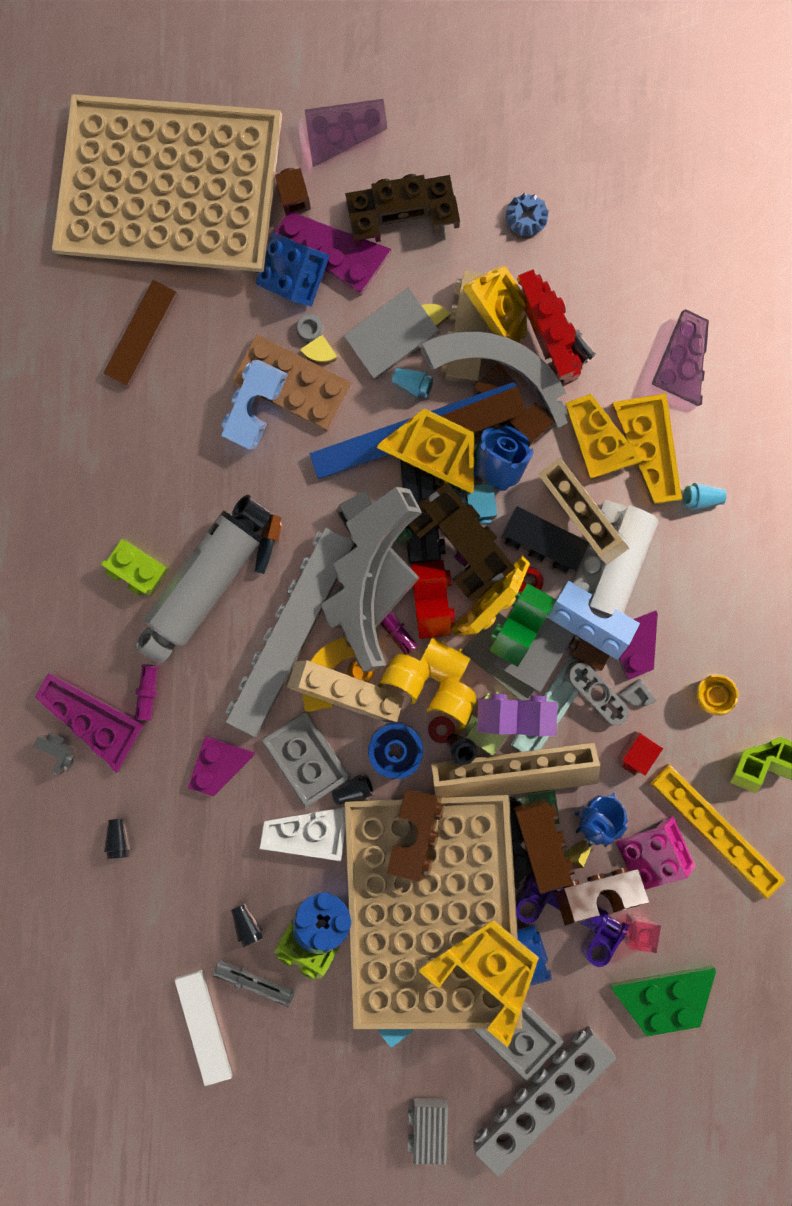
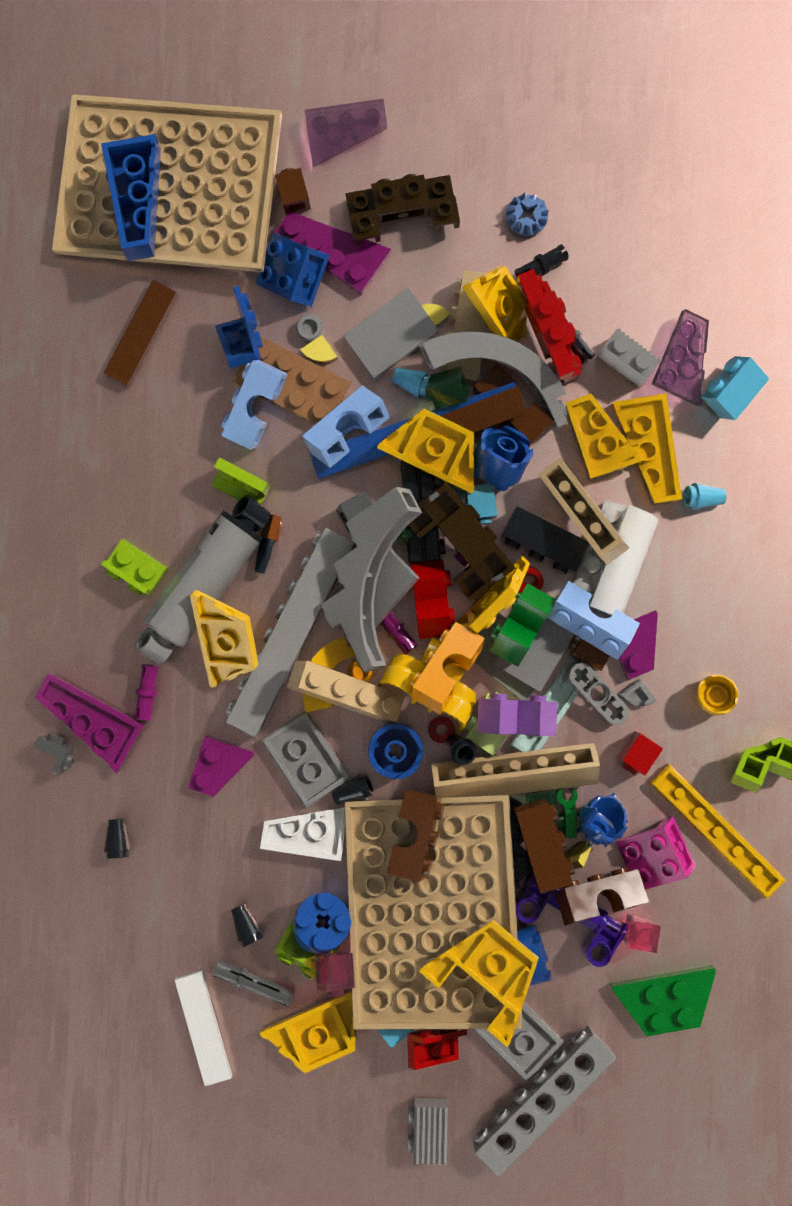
(134, 187): none -> blue wedge
(224, 639): none -> yellow wing
(238, 336): none -> blue bracket
(238, 482): none -> lime bracket
(316, 1033): none -> yellow wing
(334, 972): none -> clear pink brick
(358, 411): none -> light blue arch
(433, 1047): none -> red bracket
(447, 388): none -> clear green brick
(457, 648): none -> light orange arch
(543, 263): none -> black pin
(568, 818): none -> green plate
(628, 358): none -> light grey brick
(735, 387): none -> medium azure brick

